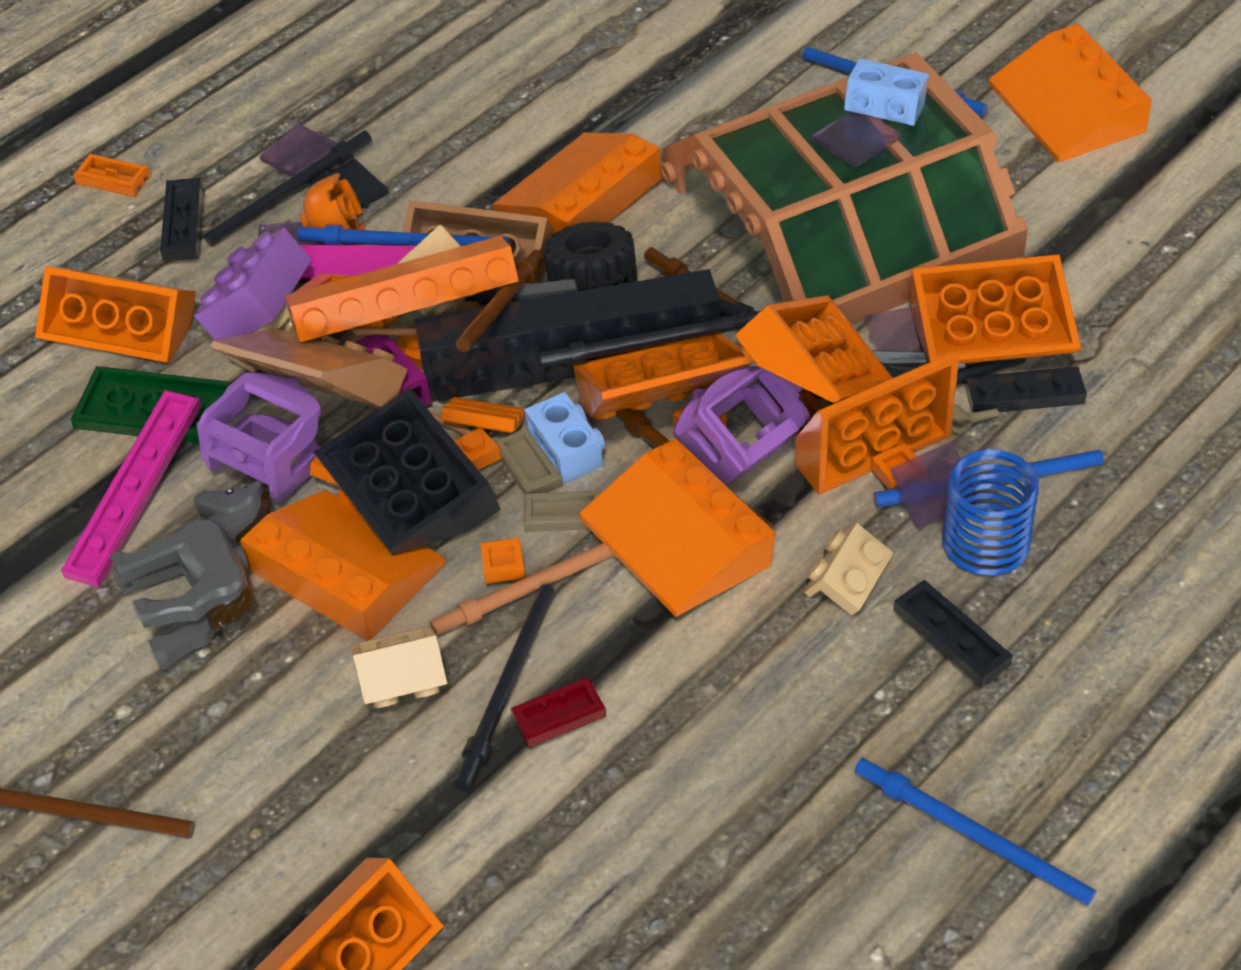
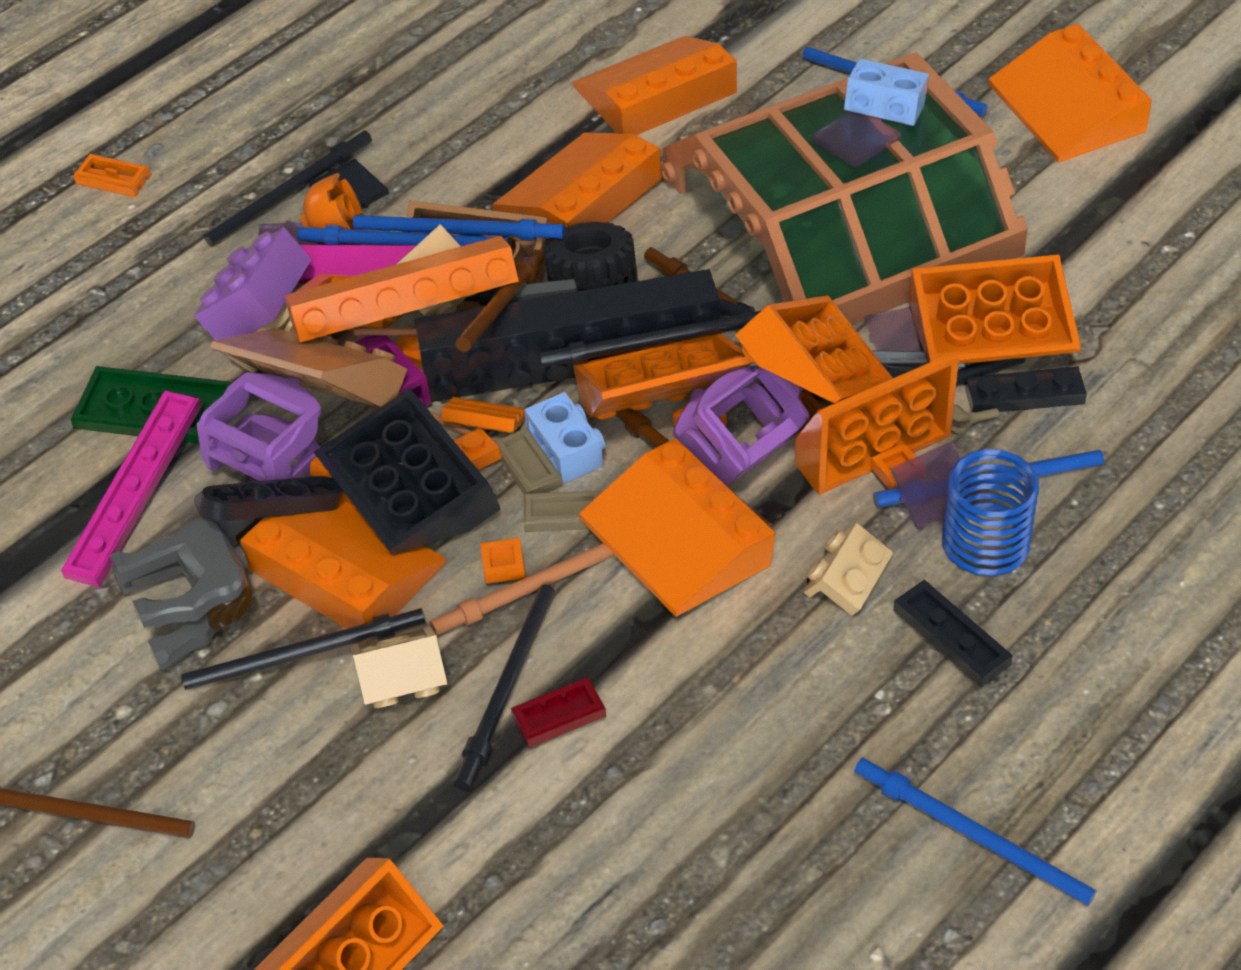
(113, 313): orange slope -> none
(181, 219): black plate -> none
(270, 498): none -> black beam
(297, 150): clear purple piece -> none
(381, 627): none -> black bar
(525, 229): none -> blue bar
(660, 84): none -> orange slope

